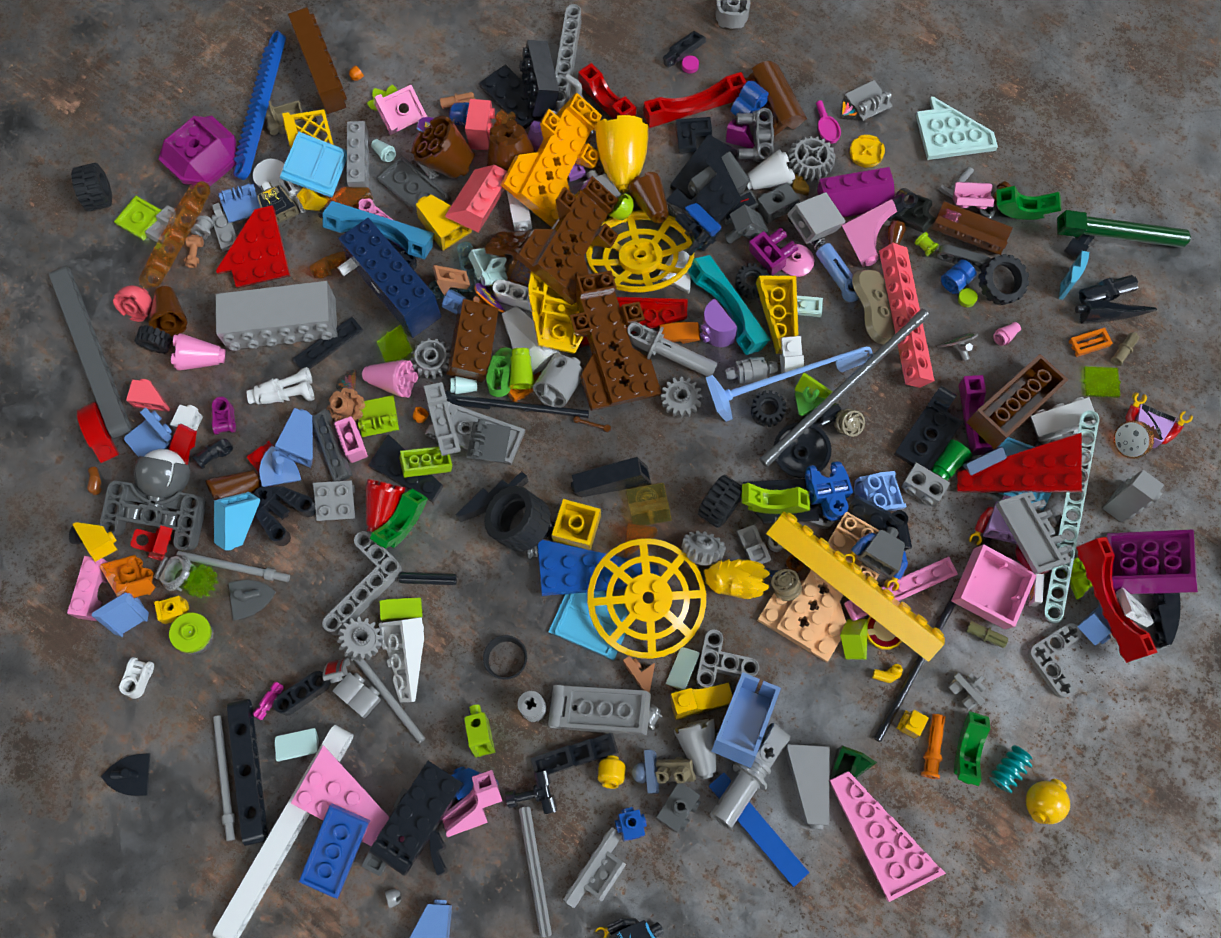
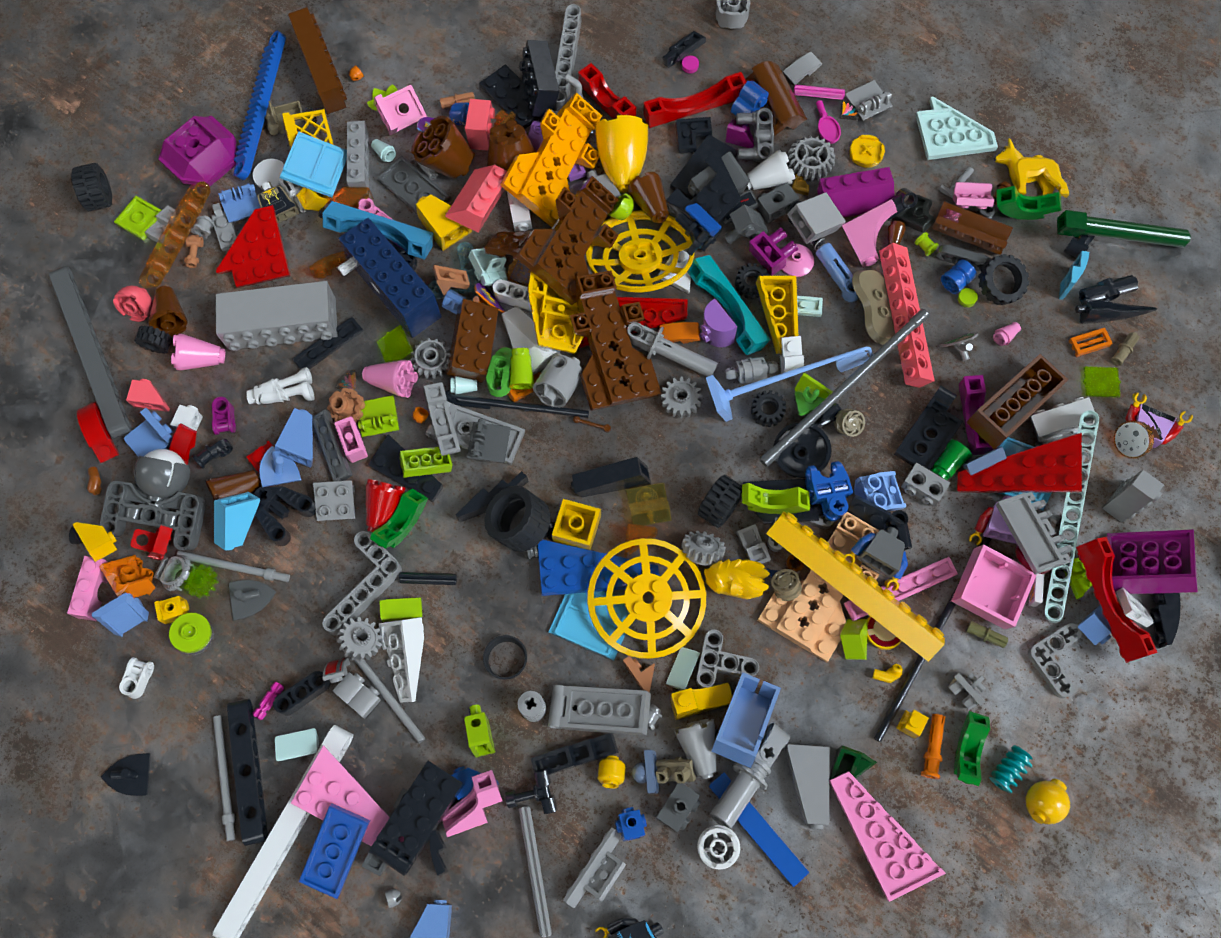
(718, 847): none -> white cone
(803, 66): none -> light grey slope
(821, 92): none -> dark pink axle
(1032, 169): none -> yellow animal

